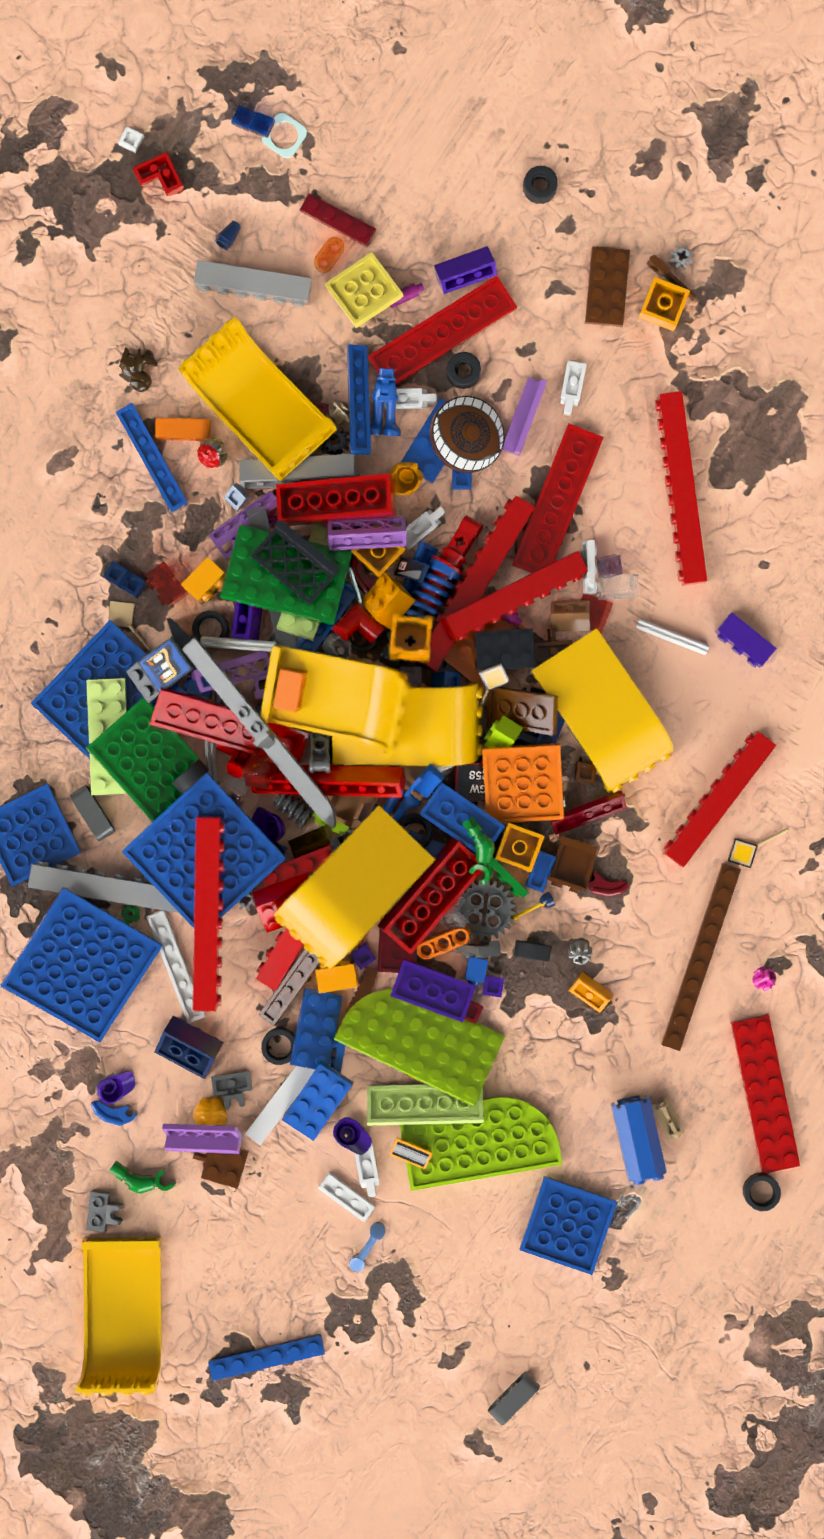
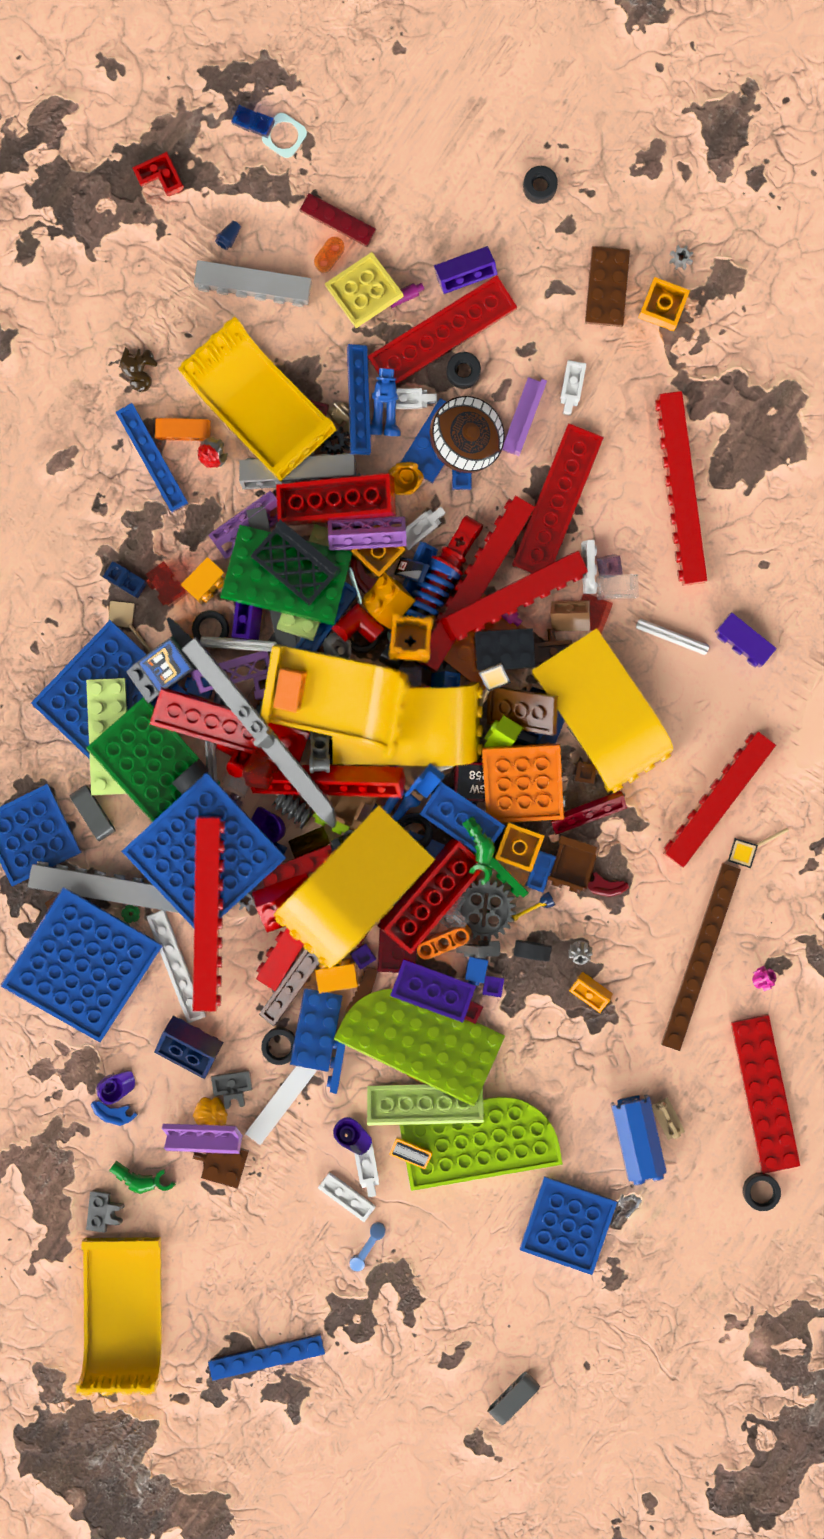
(131, 139): white tile -> none
(236, 496): plate -> none
(317, 1101): blue plate -> none
(662, 270): reddish brown piece -> none

